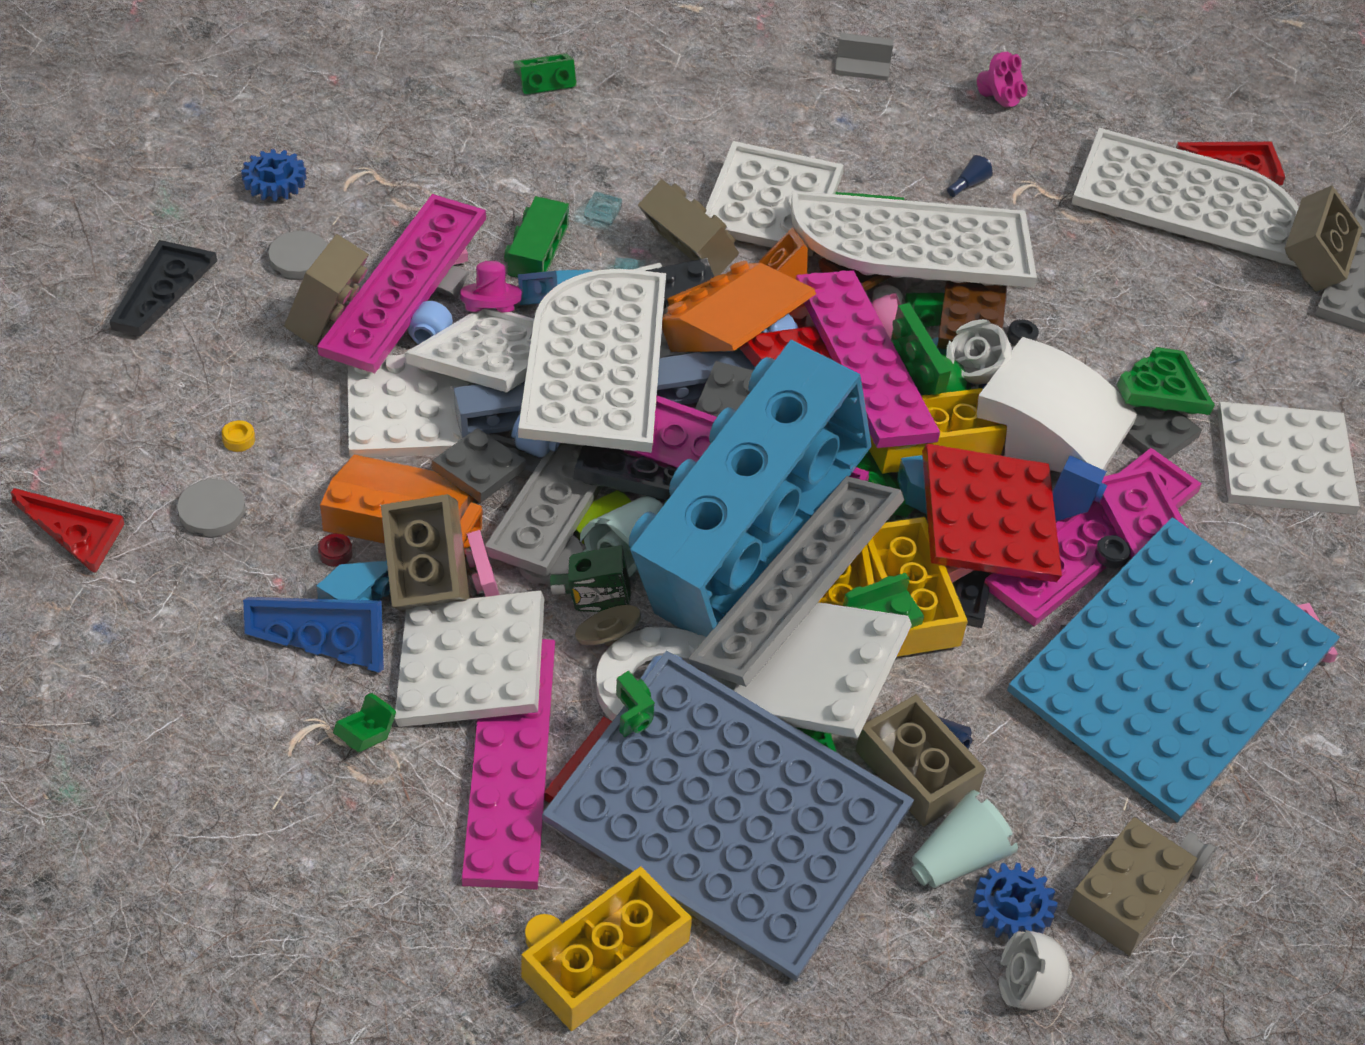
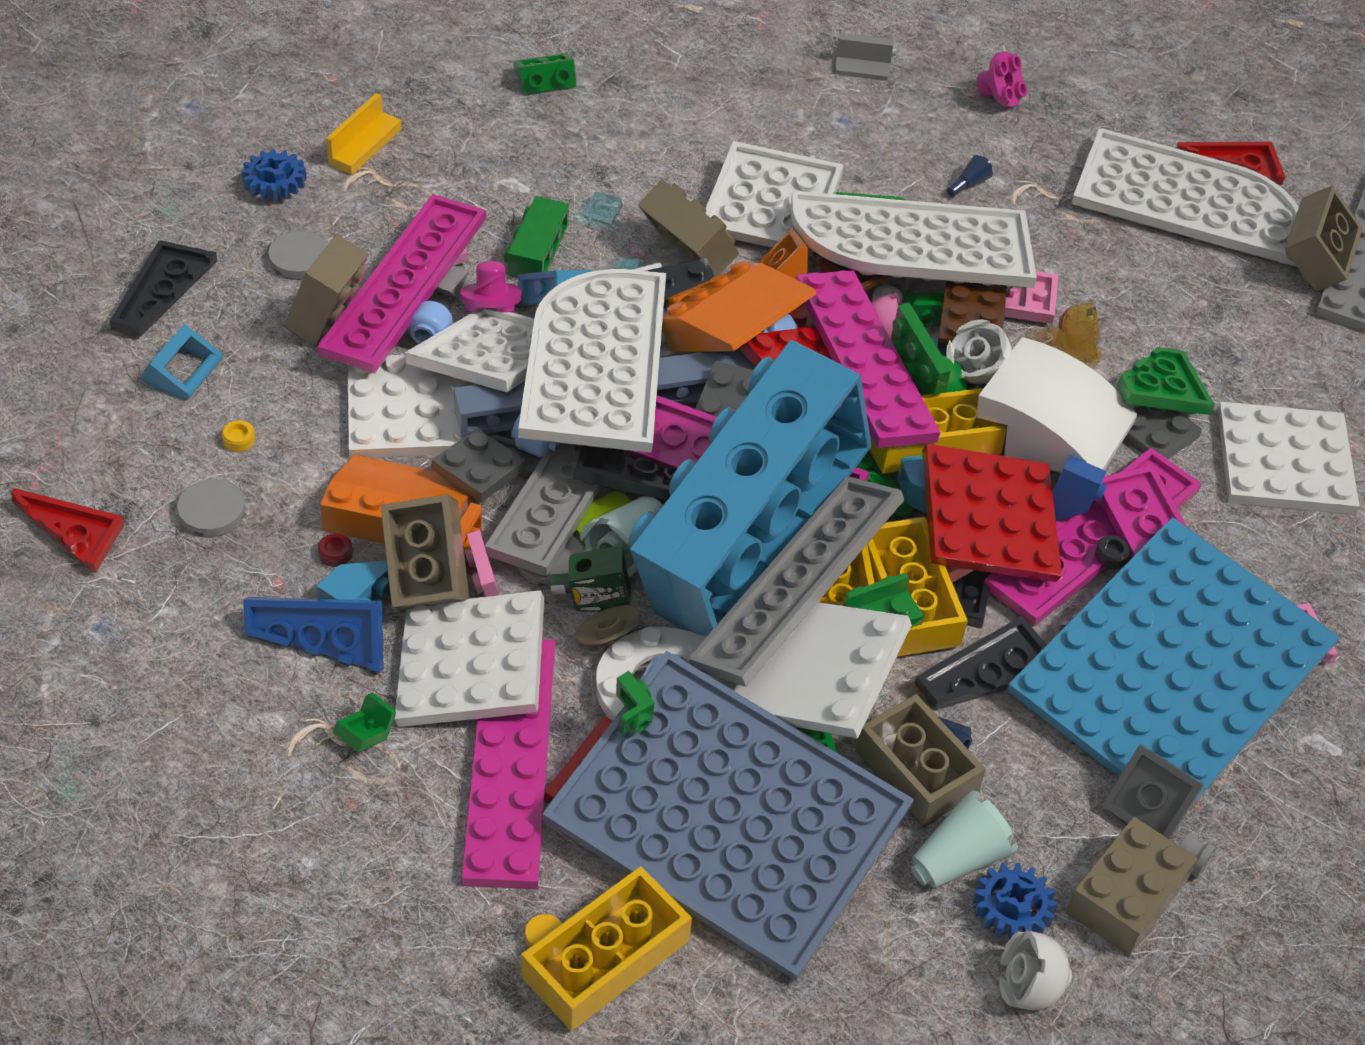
(188, 341): none -> dark azure tile
(361, 136): none -> yellow panel
(983, 666): none -> black wing
(1022, 328): black tile -> none
(1034, 303): none -> bright pink wing
(1079, 333): none -> clear yellow cylinder
(1153, 792): none -> dark grey plate

